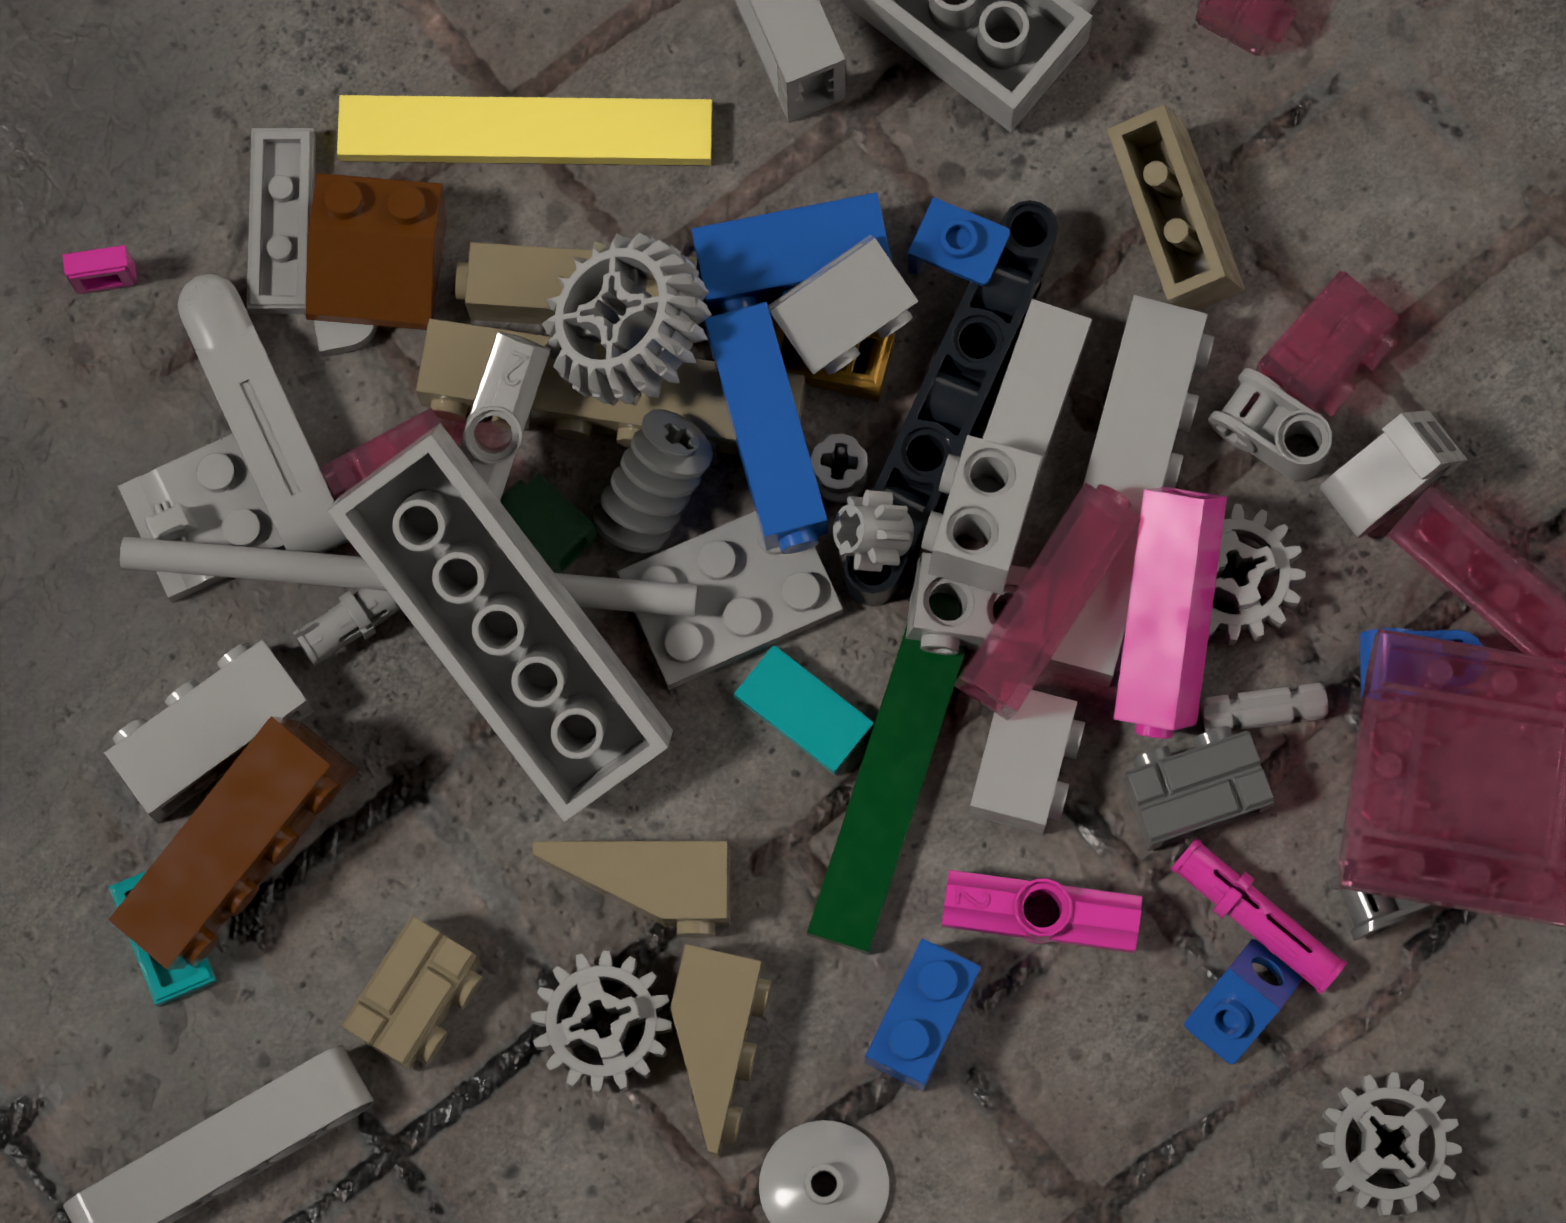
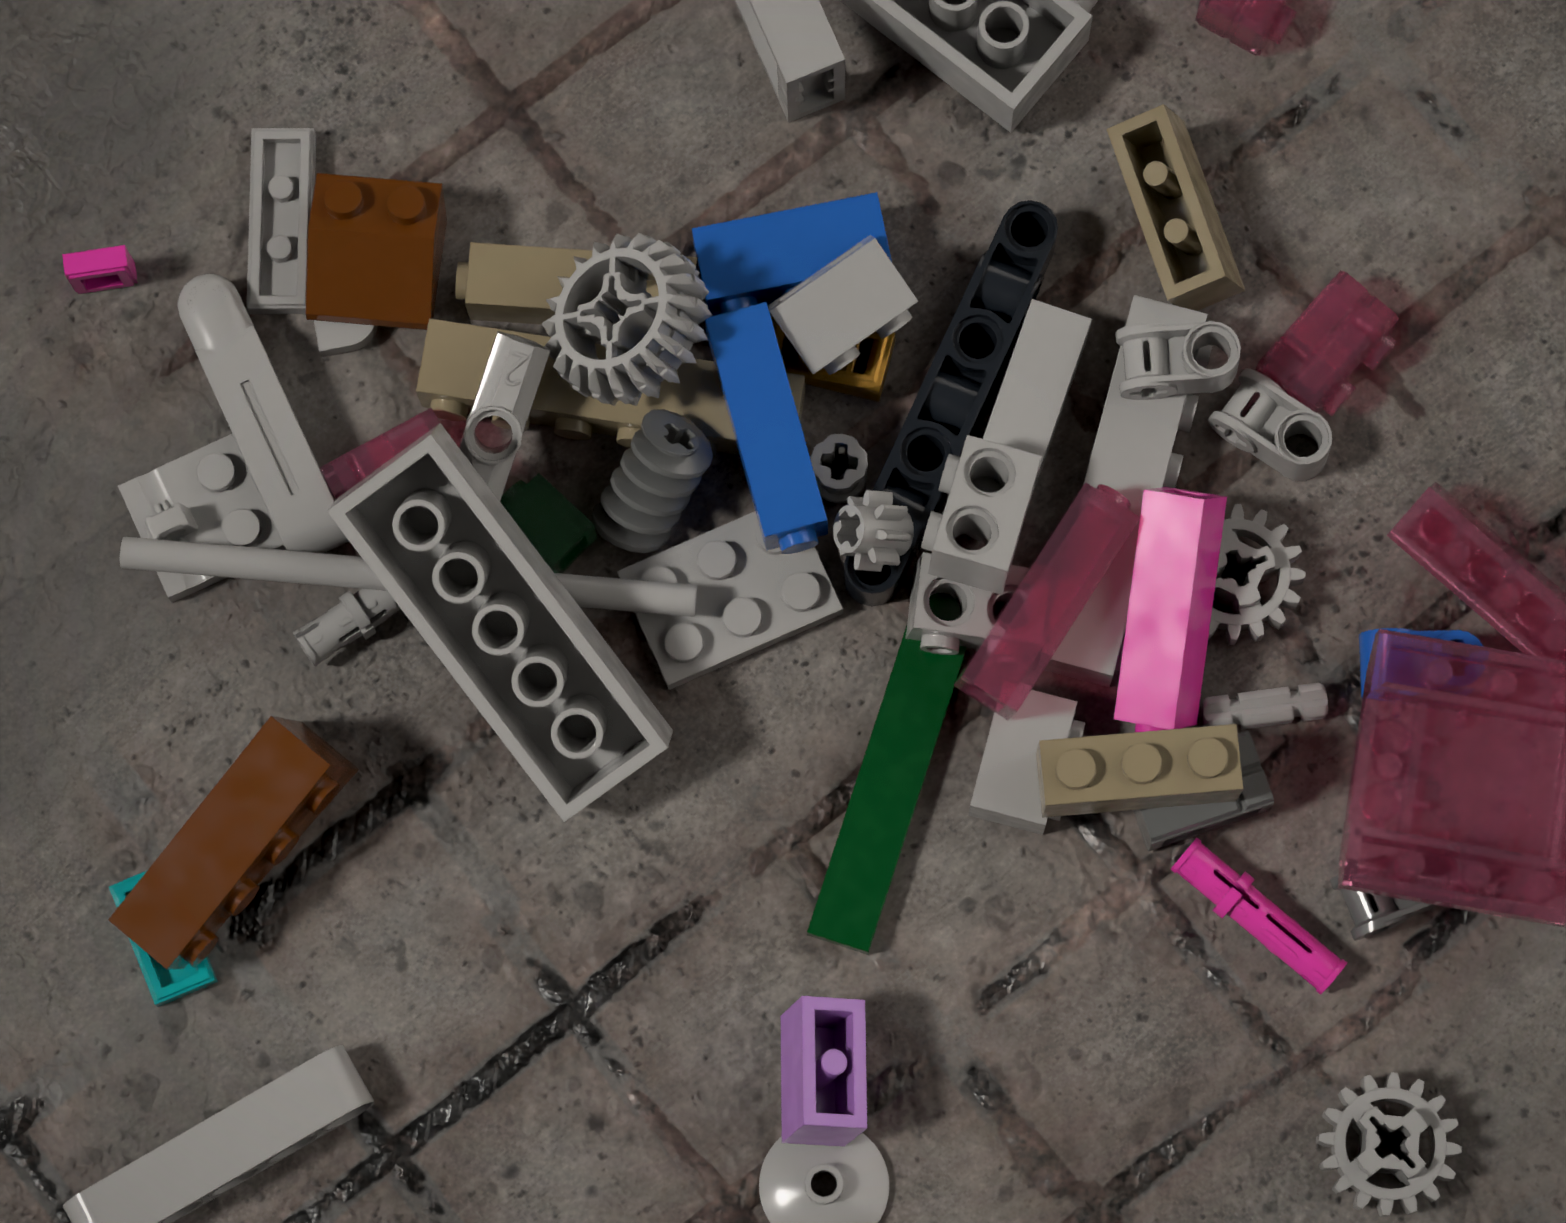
(204, 729): light grey brick -> none
(414, 994): dark tan brick -> none
(525, 130): light yellow tile -> none
(571, 1030): light grey gear -> none
(663, 880): dark tan slope -> none
(712, 1020): dark tan slope -> none
(803, 710): teal tile -> none
(823, 1071): none -> medium lavender brick
(922, 1014): blue brick -> none
(958, 243): blue bracket -> none
(1085, 920): dark pink piece -> none
(1139, 770): none -> dark tan brick
(1172, 360): none -> light grey piece
(1242, 1003): blue bracket -> none
(1392, 471): light grey tile -> none

